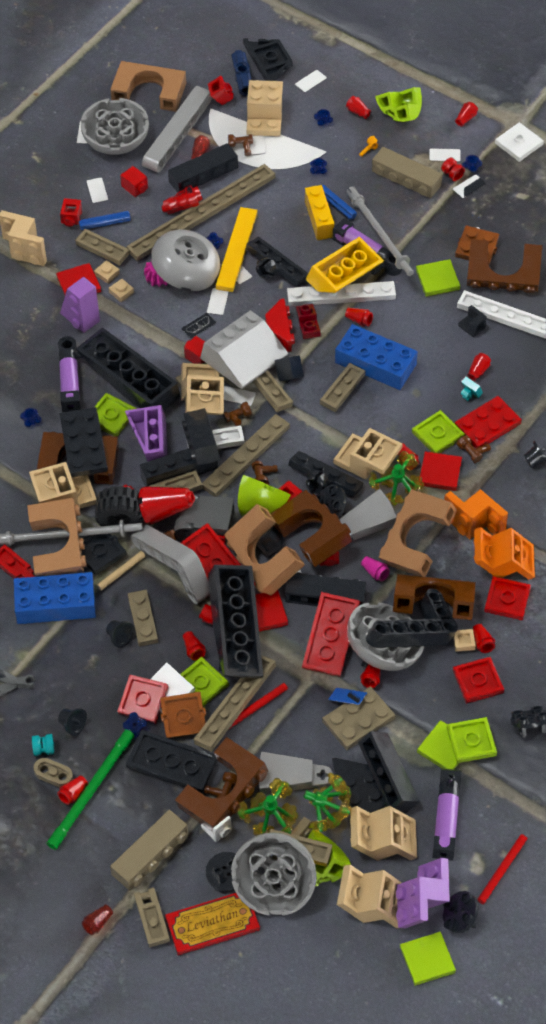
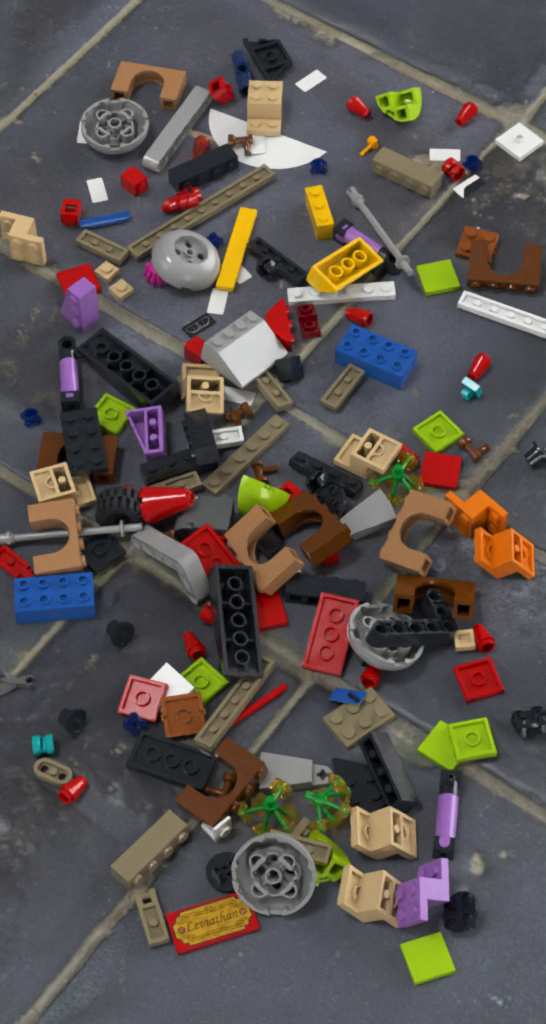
(61, 831): green piece -> none
(97, 919): clear red cone -> none
(120, 571): tan bar -> none
(142, 618): dark tan plate -> none
(323, 117): clear blue plate -> none
(339, 204): blue axle -> none
(375, 568): dark pink cone -> none
(473, 322): black panel -> none
(488, 422): red plate -> none
(502, 869): red bar -> none
(507, 598): red tile -> none

